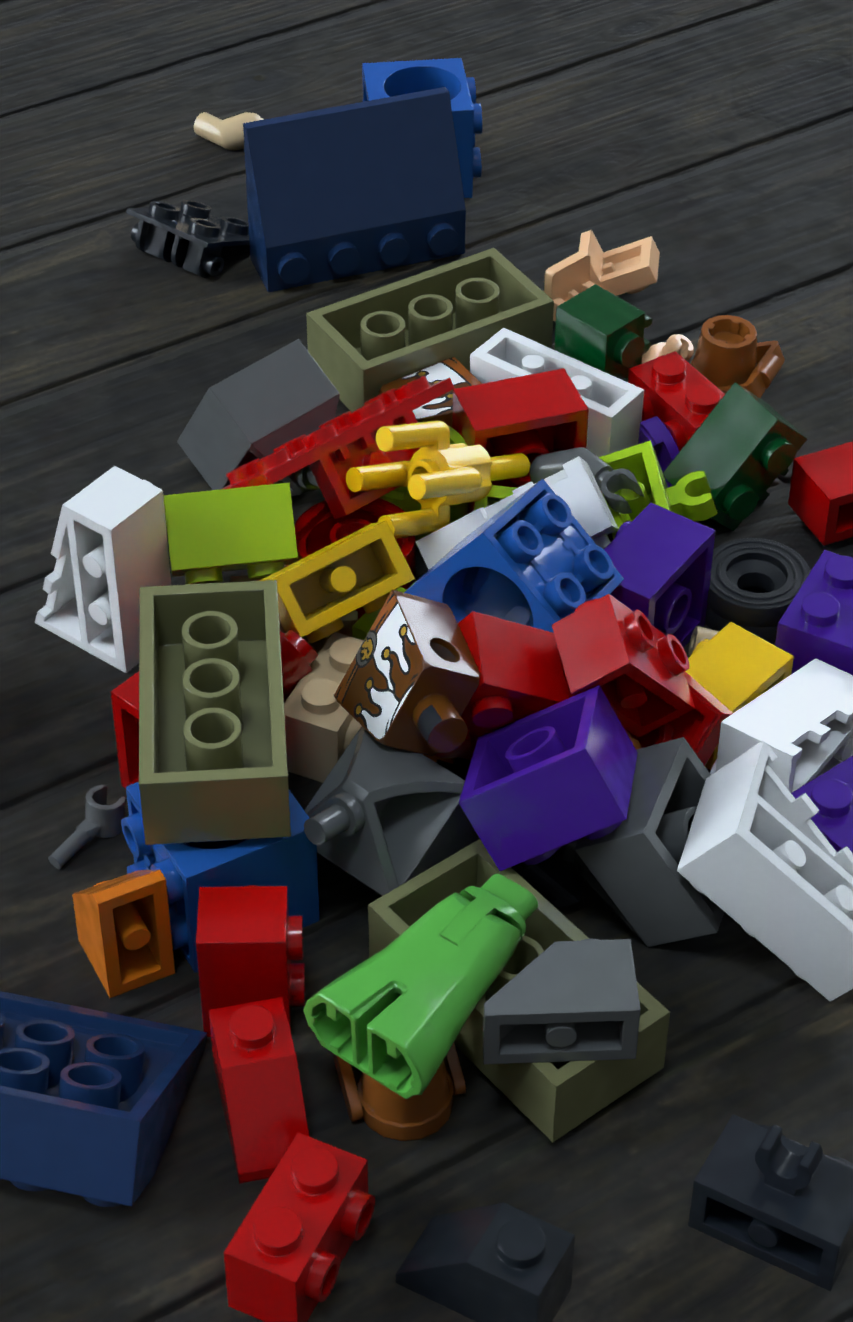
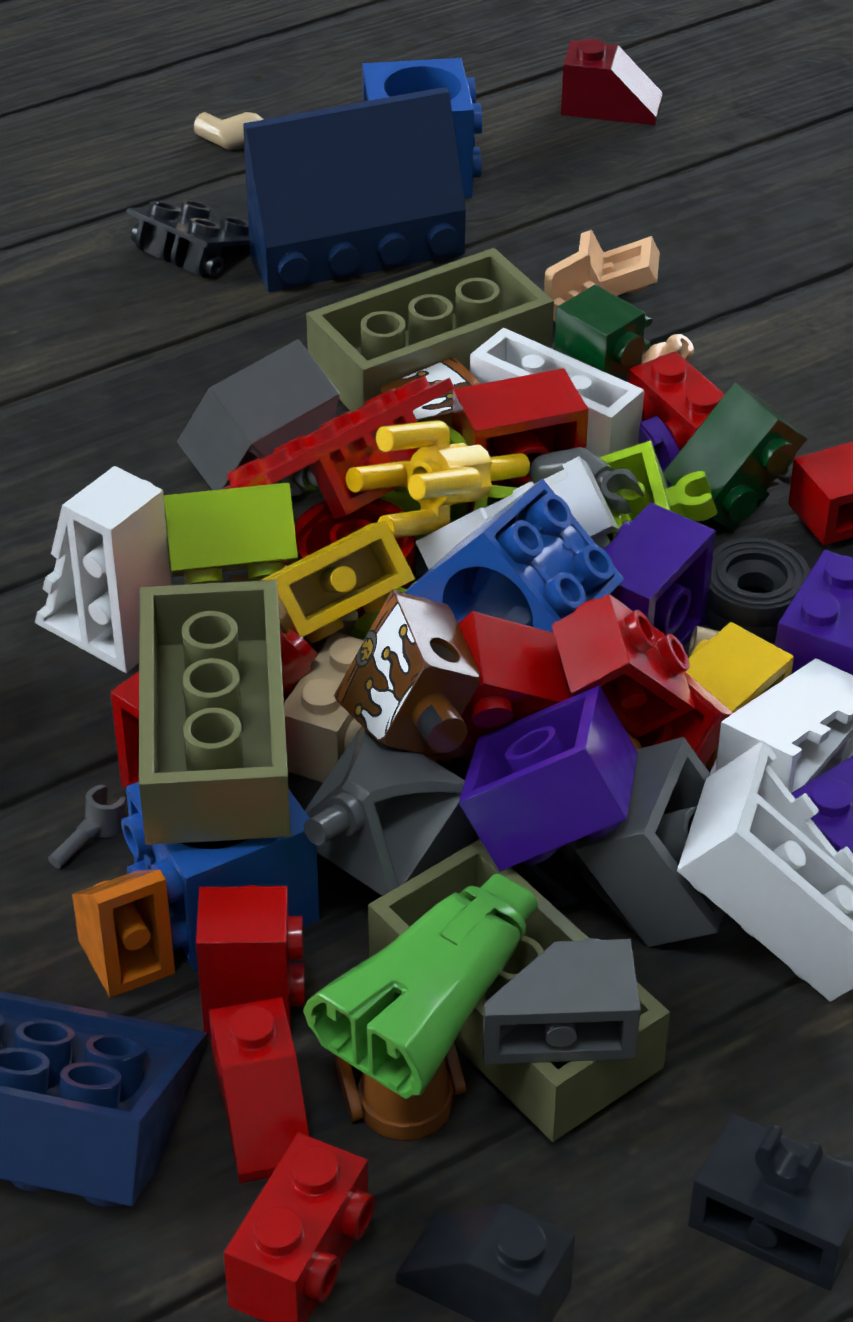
(607, 85): none -> dark red slope
(730, 354): dark orange piece -> none

